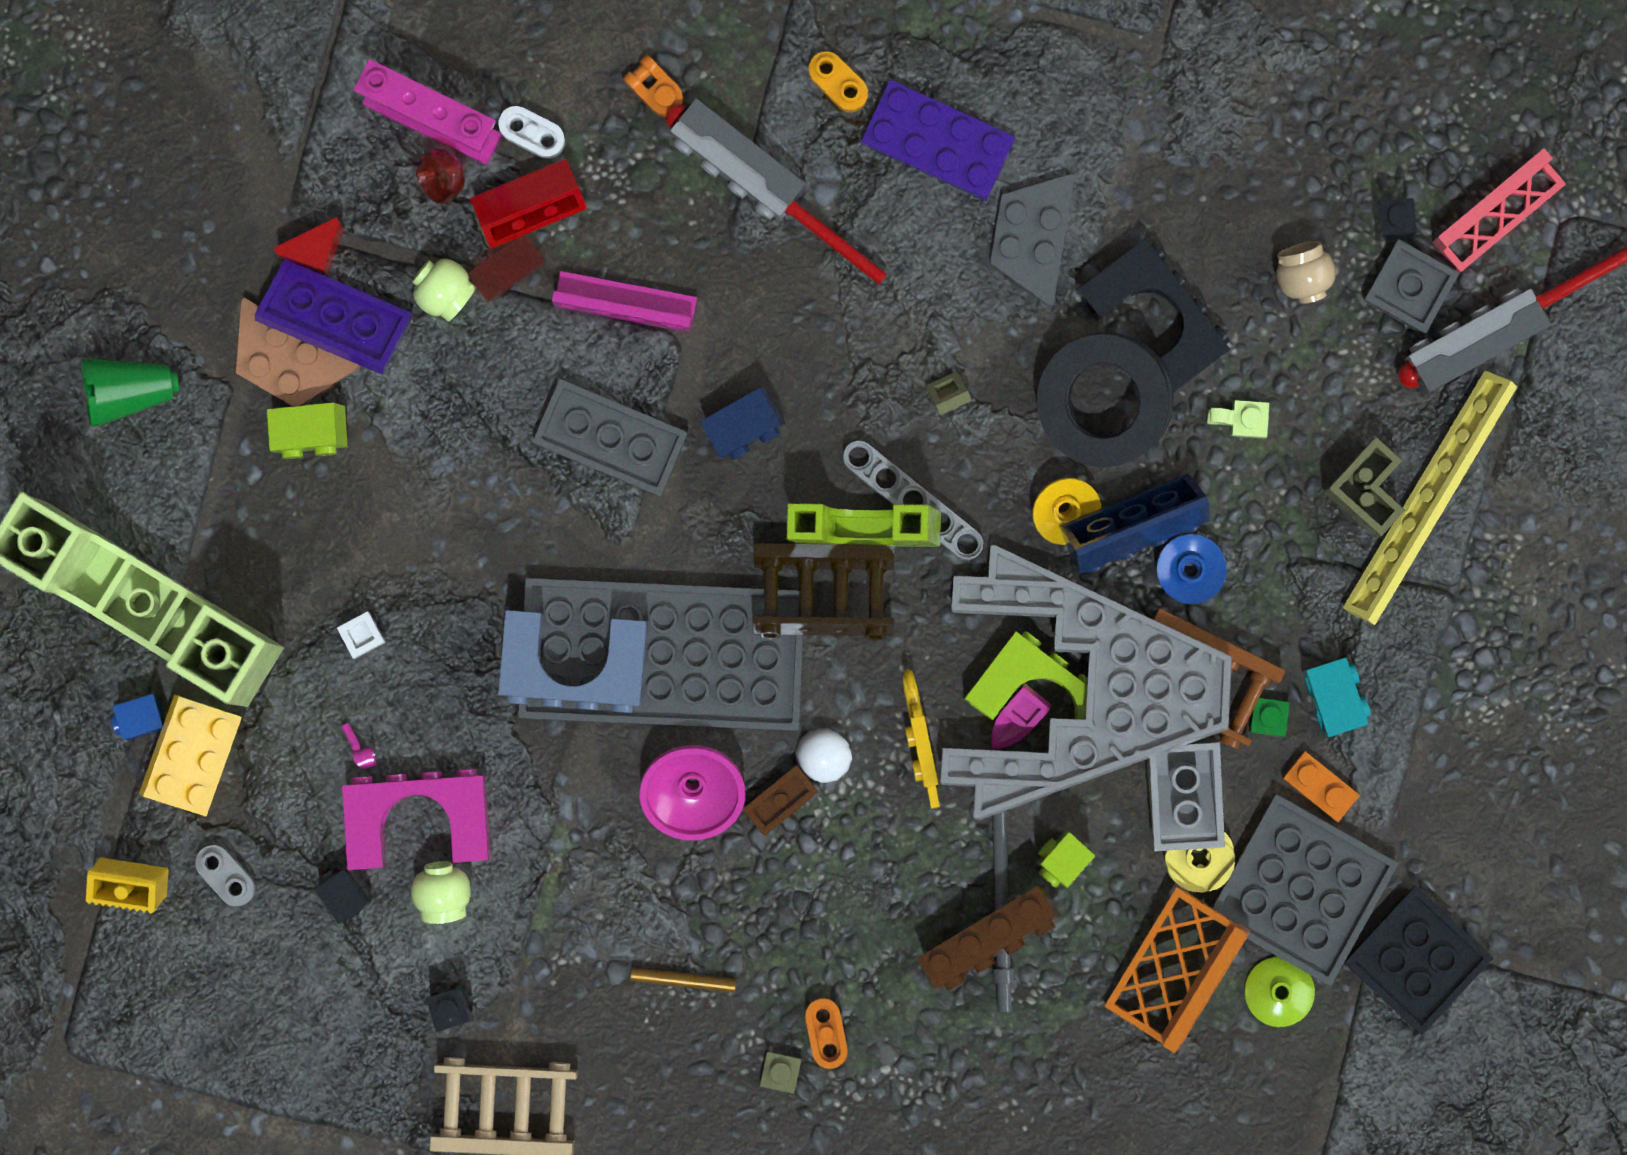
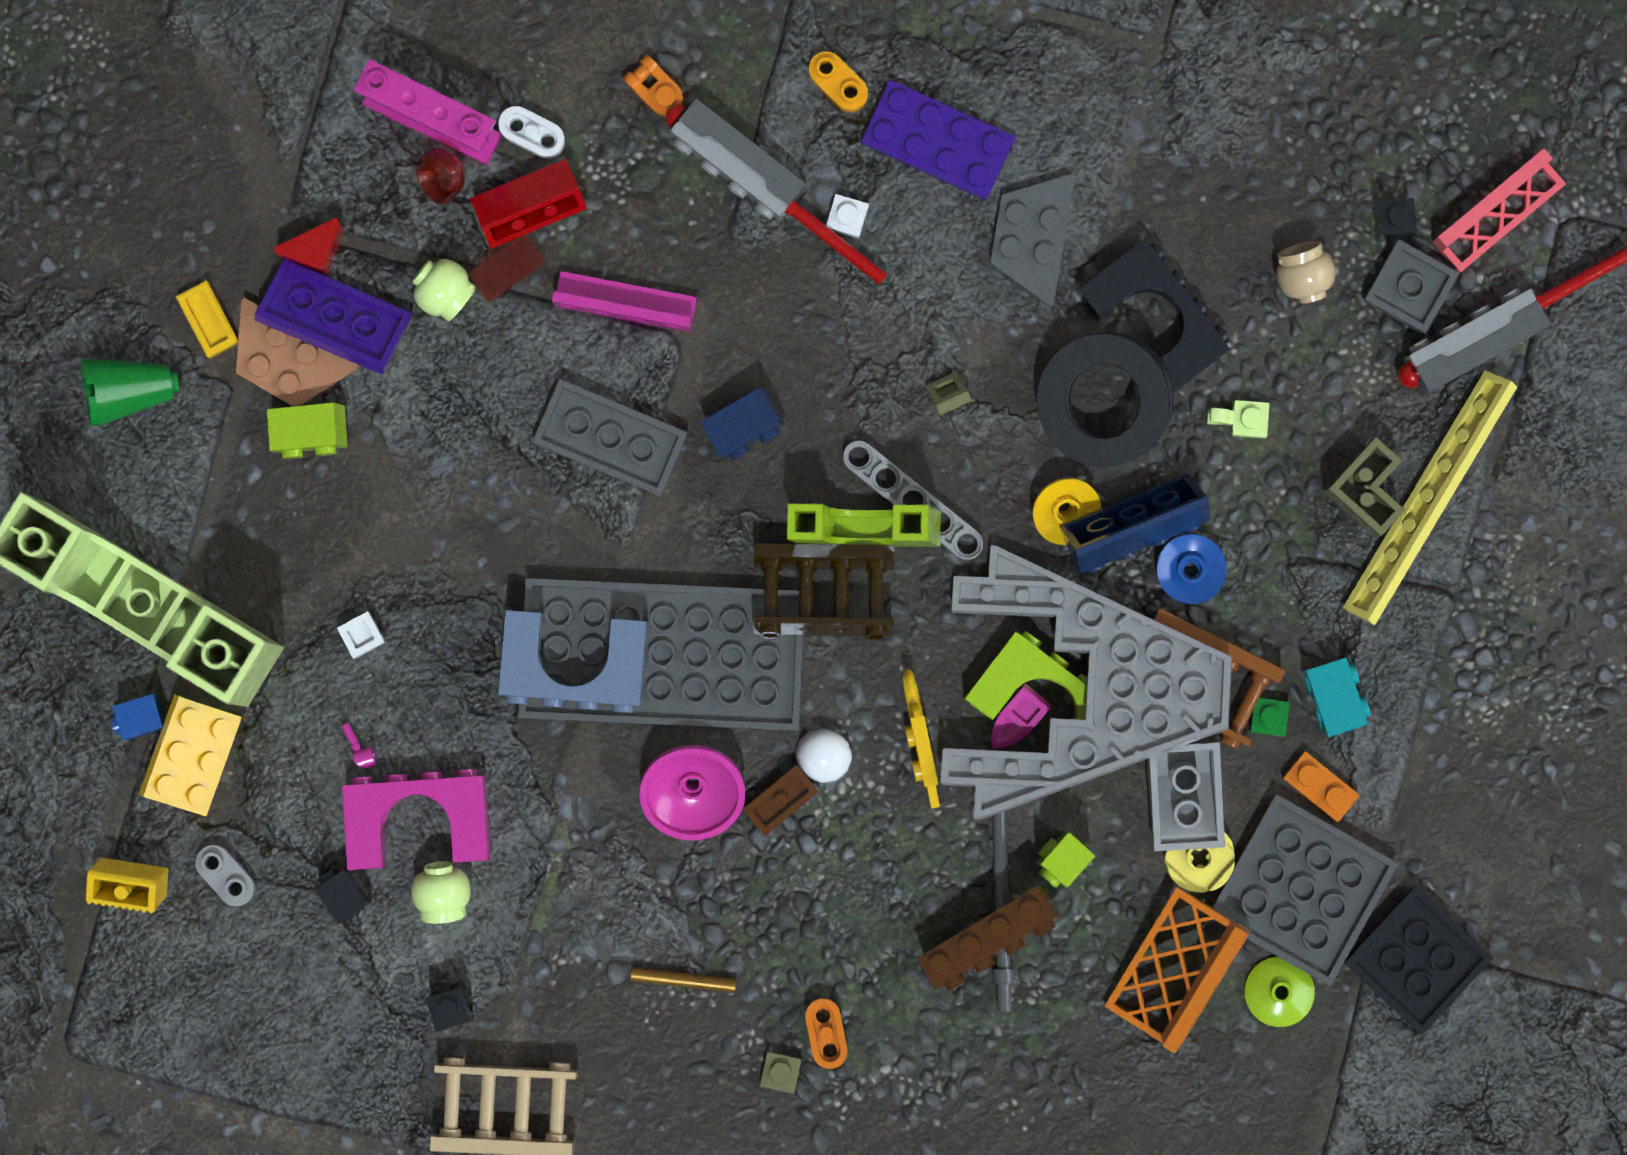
(207, 319): none -> yellow tile
(847, 216): none -> white plate

